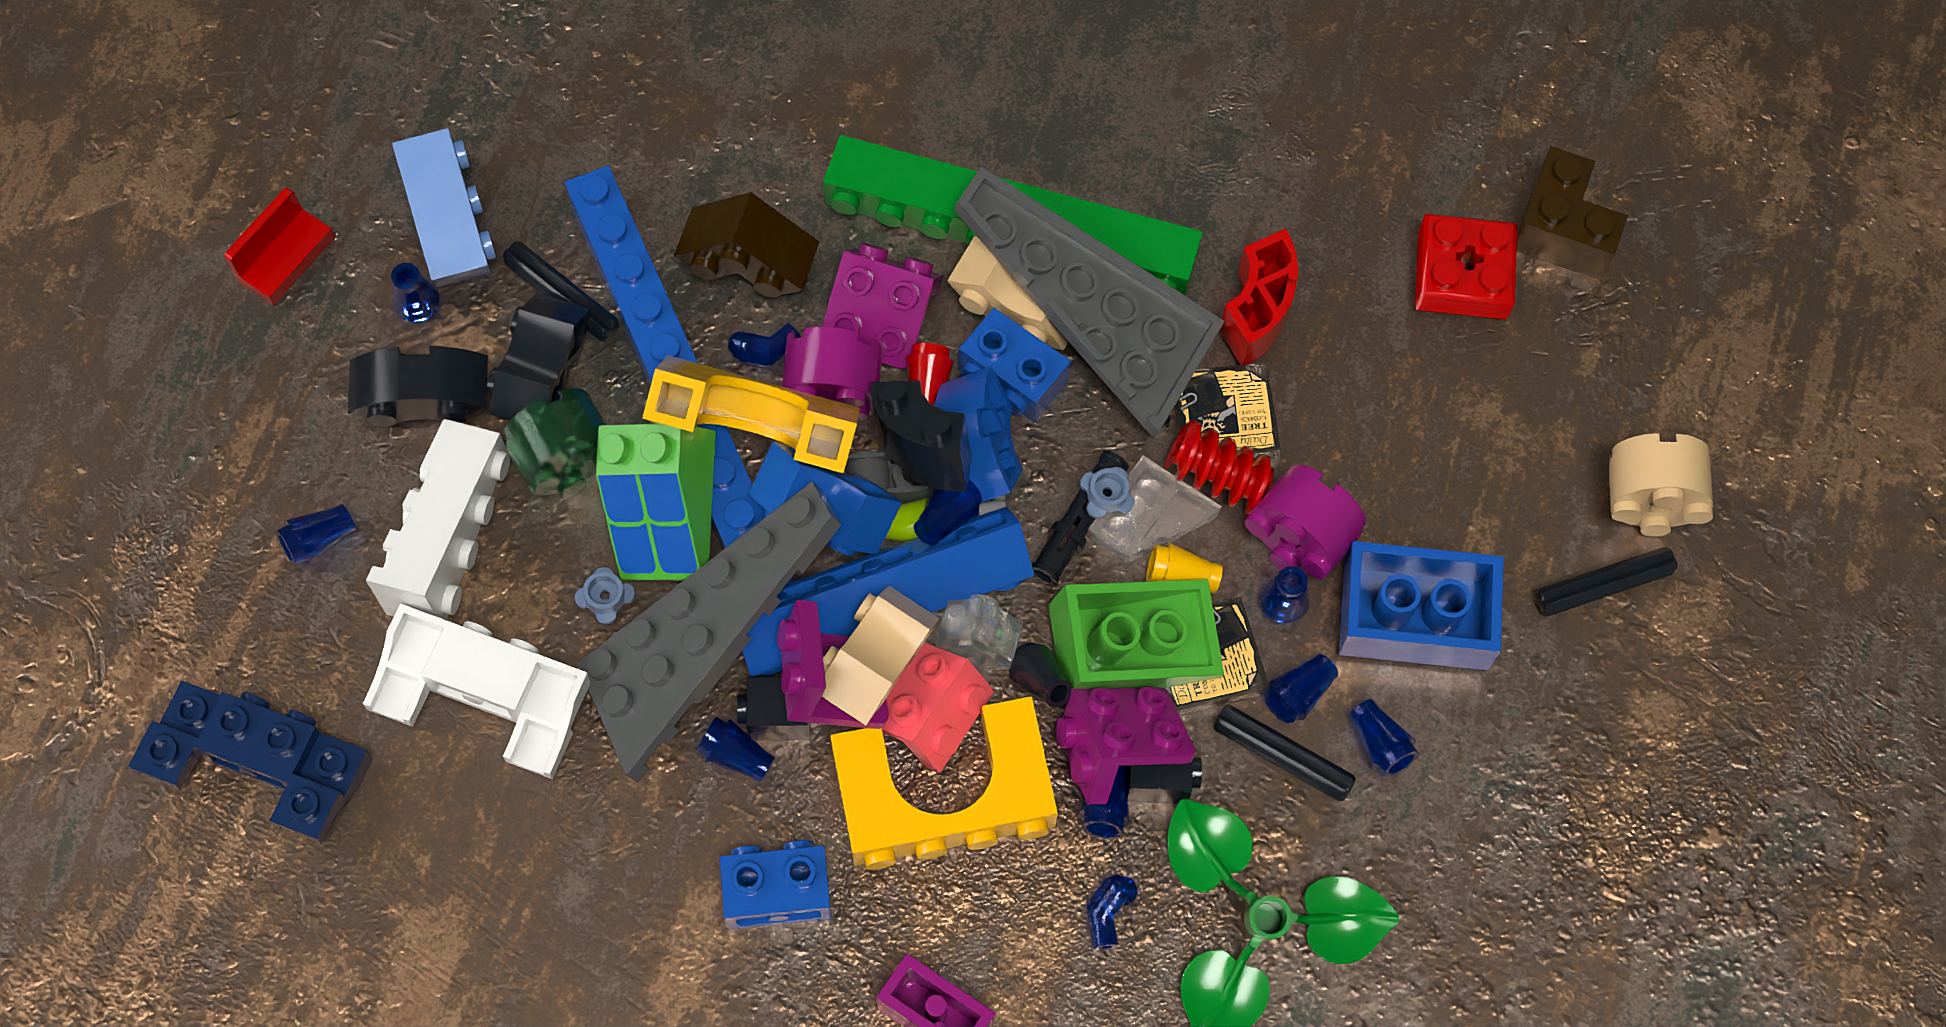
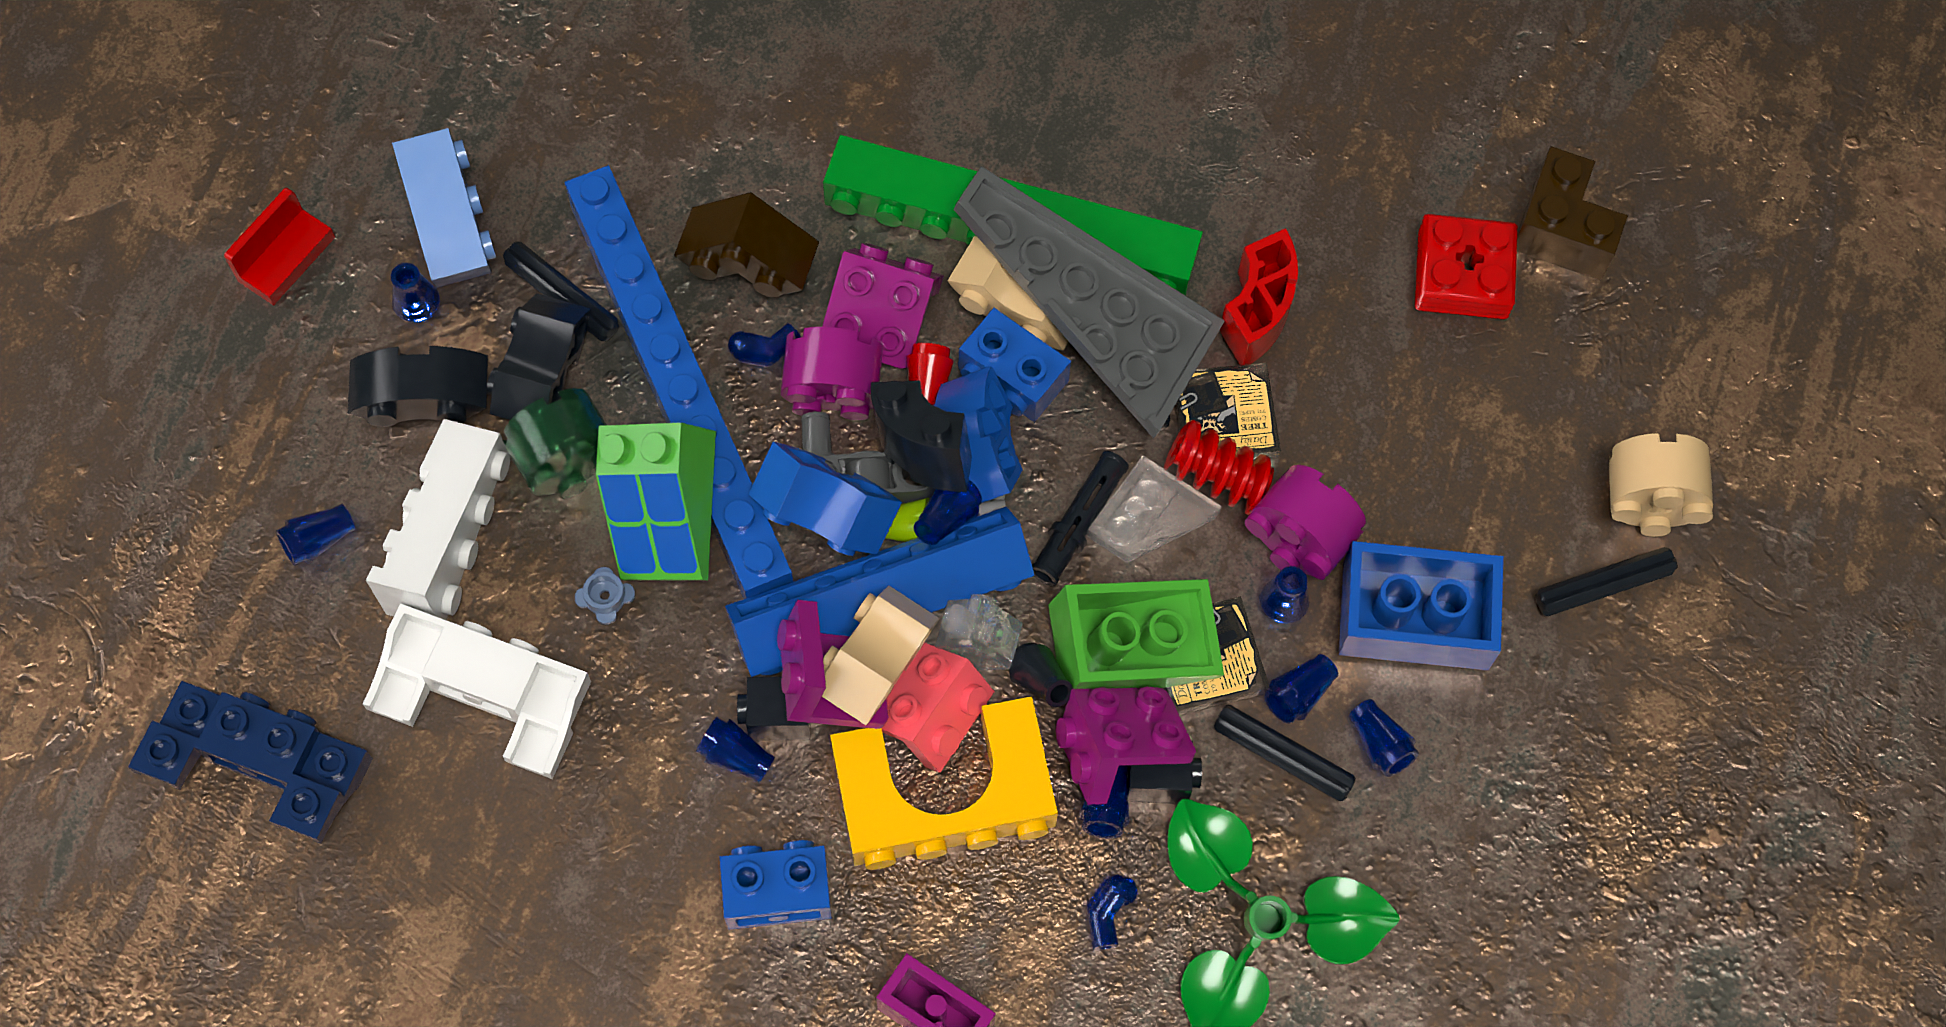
(696, 631): dark grey wing -> none
(697, 394): yellow arch -> none
(1108, 478): sand blue plate -> none
(1176, 563): yellow cone -> none

